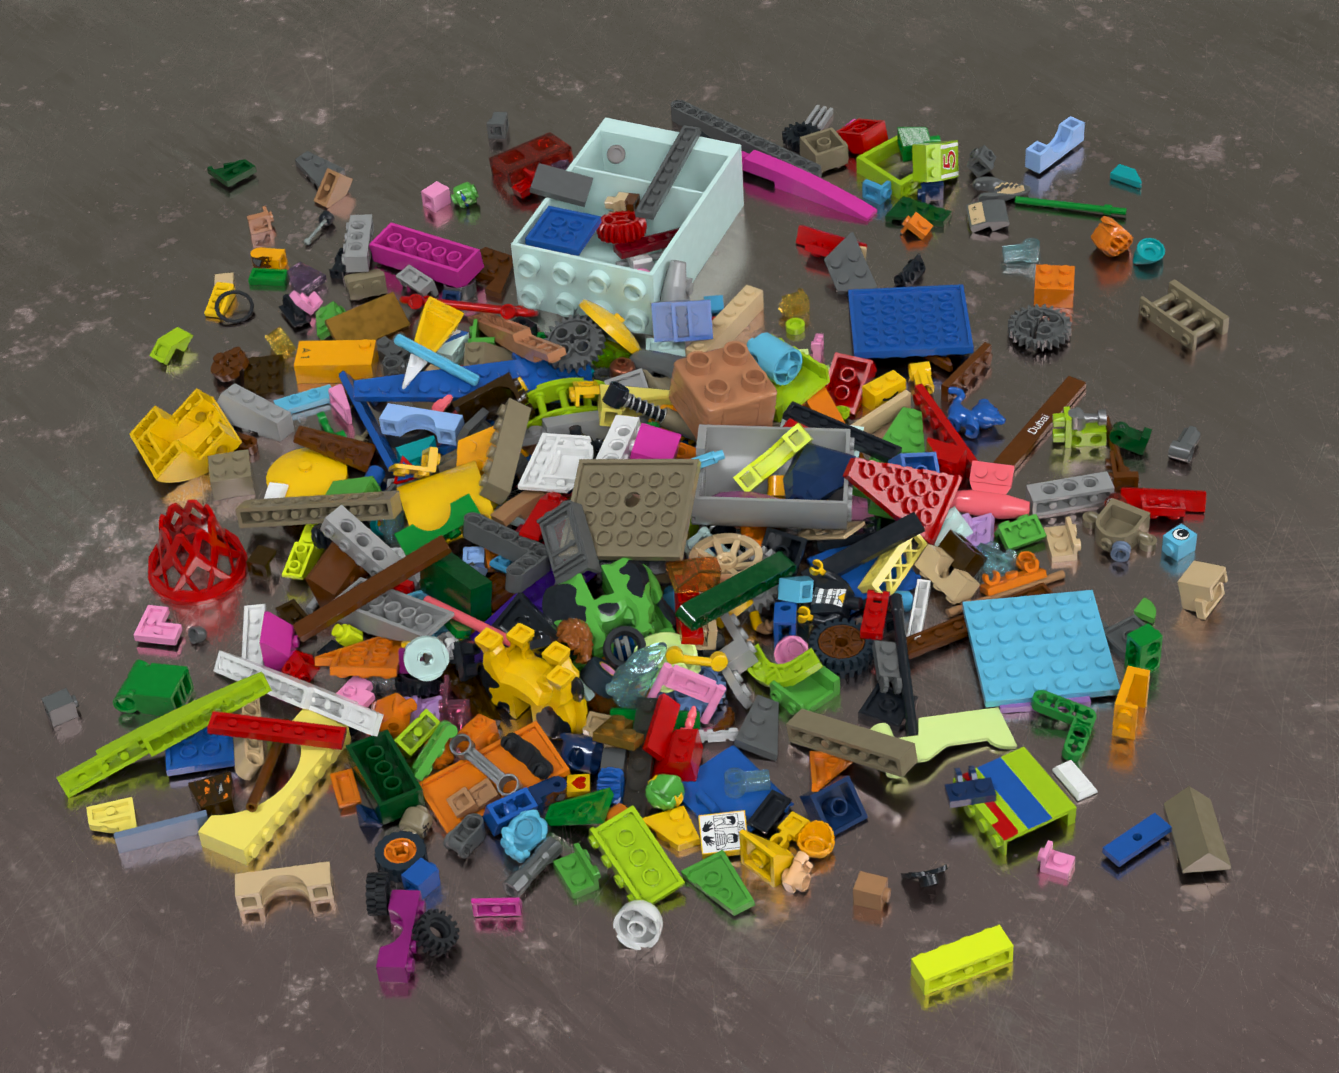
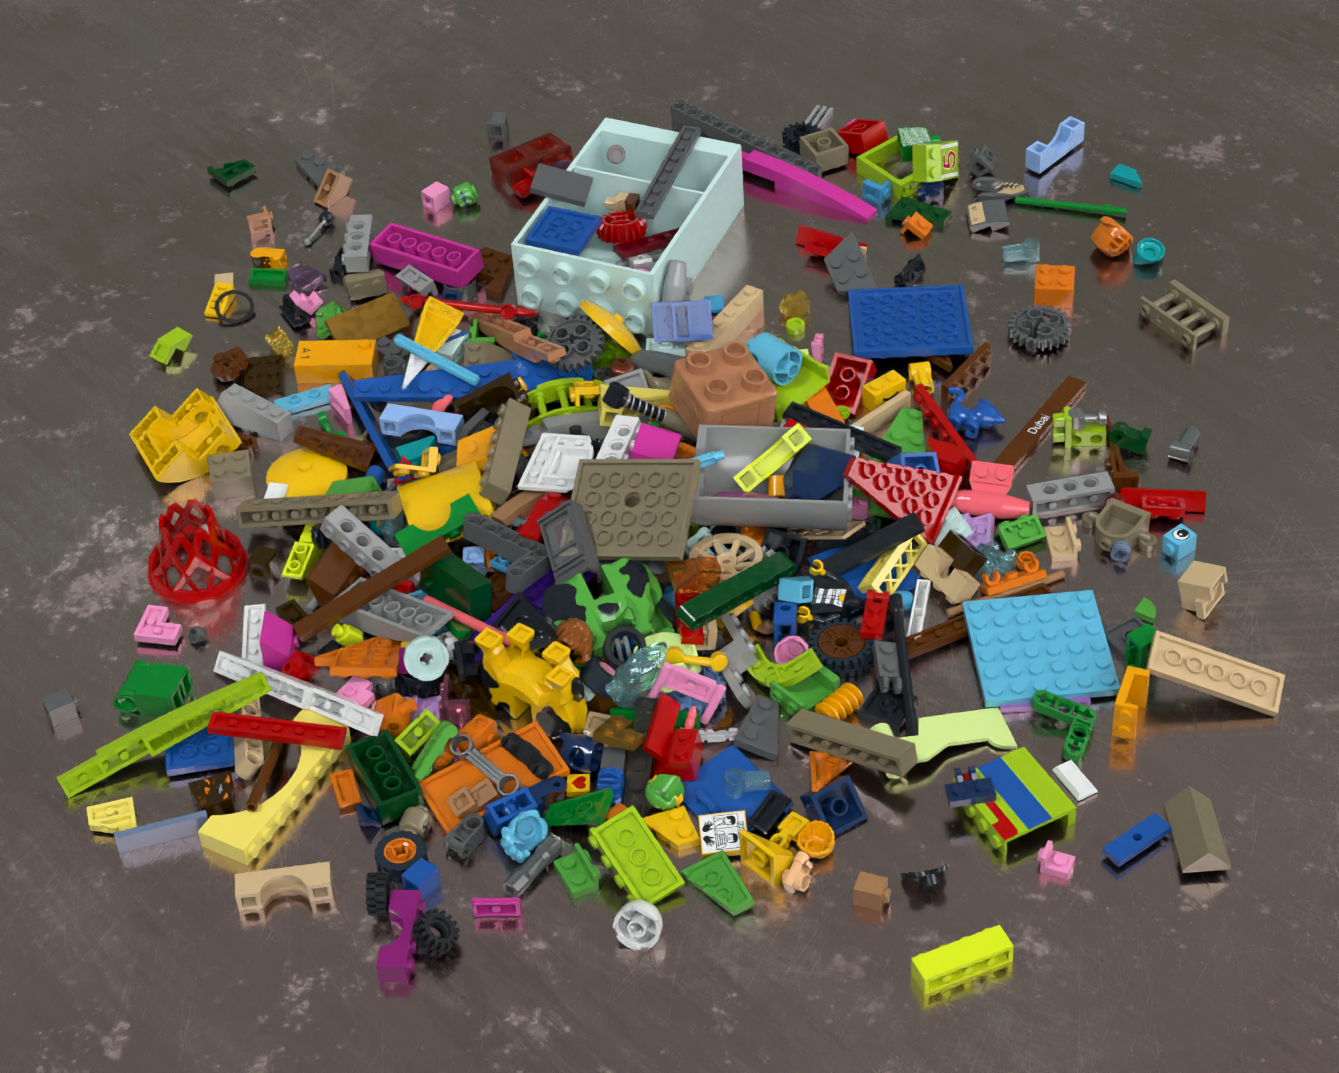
(840, 702): none -> light orange piece
(1215, 673): none -> tan plate

